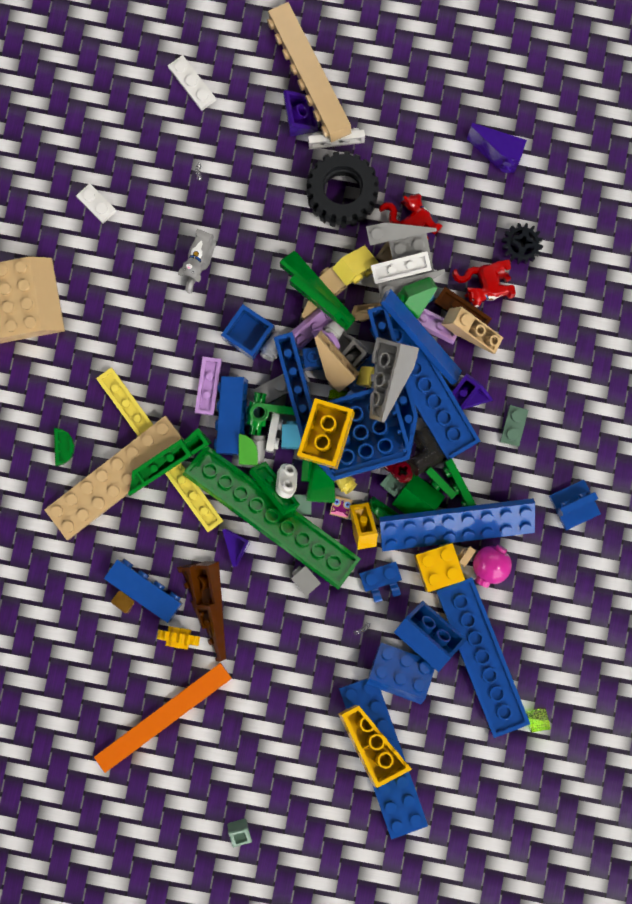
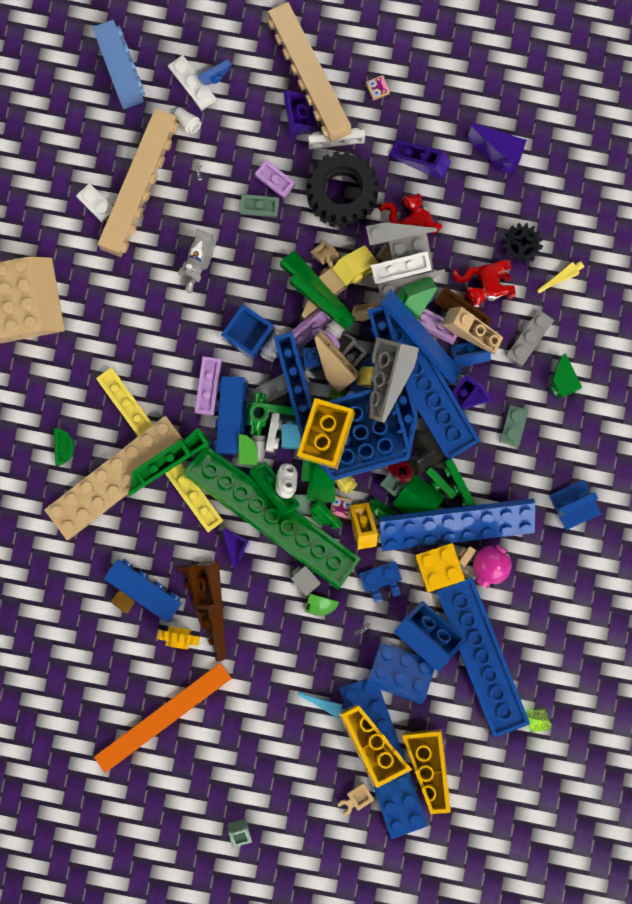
(119, 64): none -> medium blue brick
(138, 183): none -> tan brick
(188, 121): none -> white cone
(215, 73): none -> blue plate
(259, 206): none -> sand green plate
(275, 179): none -> lavender plate
(320, 606): none -> bright green brick
(323, 515): none -> green plate
(325, 253): none -> tan plate
(331, 707): none -> medium azure piece
(358, 798): none -> tan plate
(377, 87): none -> tile
(422, 158): none -> dark purple slope
(429, 762): none -> yellow wedge
(468, 354): none -> blue slope
(529, 338): none -> light grey plate
(564, 379): none -> green slope
(570, 271): none -> light yellow piece

